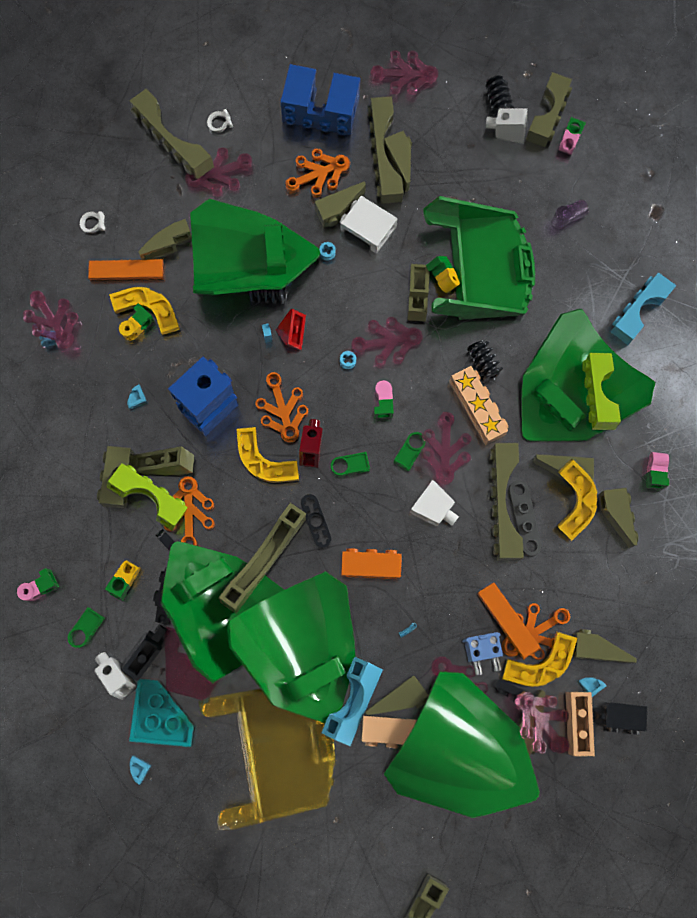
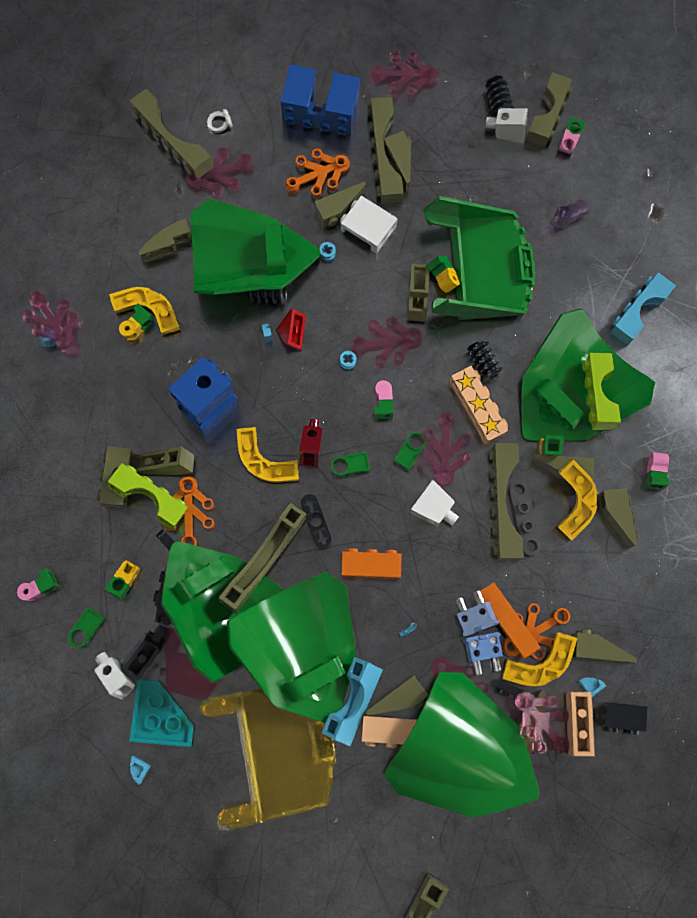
(100, 225): white piece -> none
(126, 269): orange tile -> none
(136, 397): medium azure tile -> none
(282, 411): orange plant -> none
(477, 618): none -> medium blue piece
(551, 445): none -> green leg

